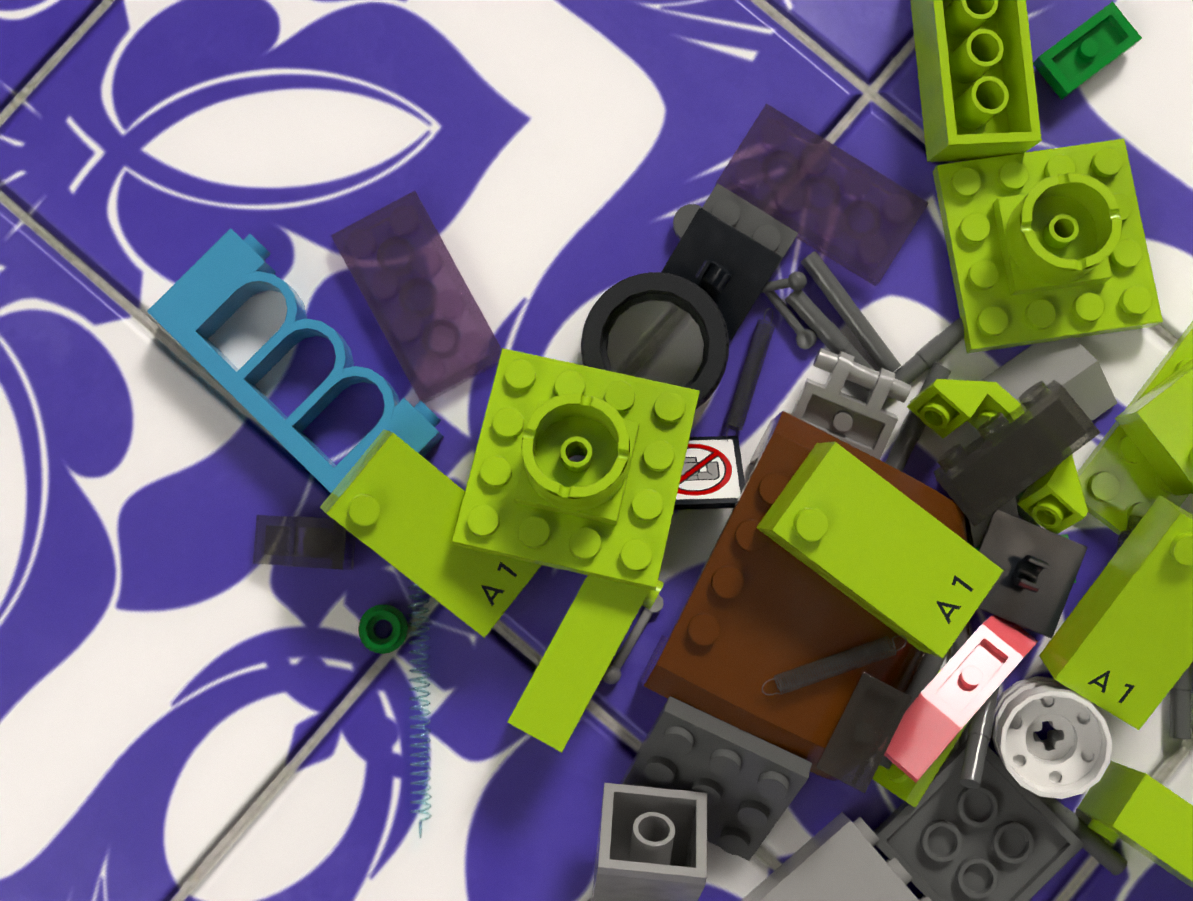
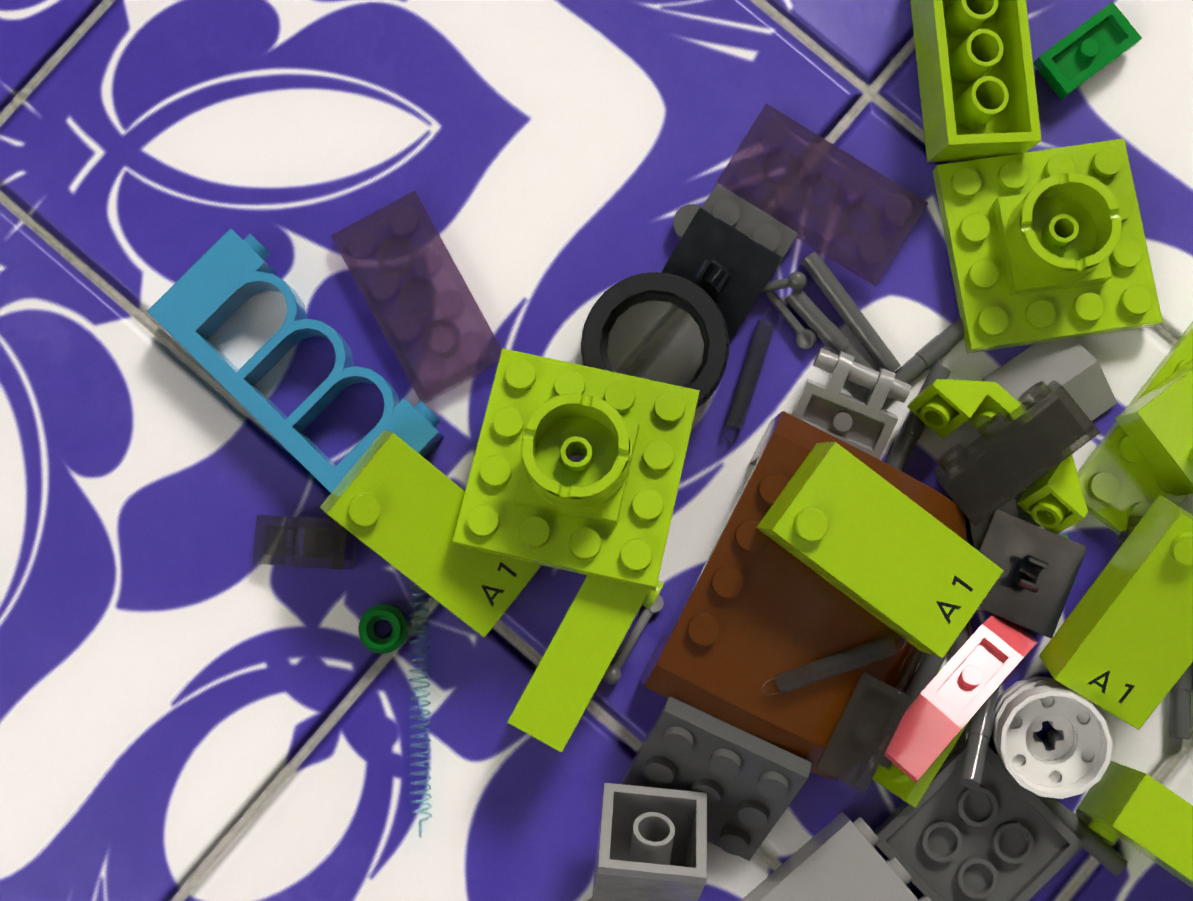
(711, 474): piece -> none

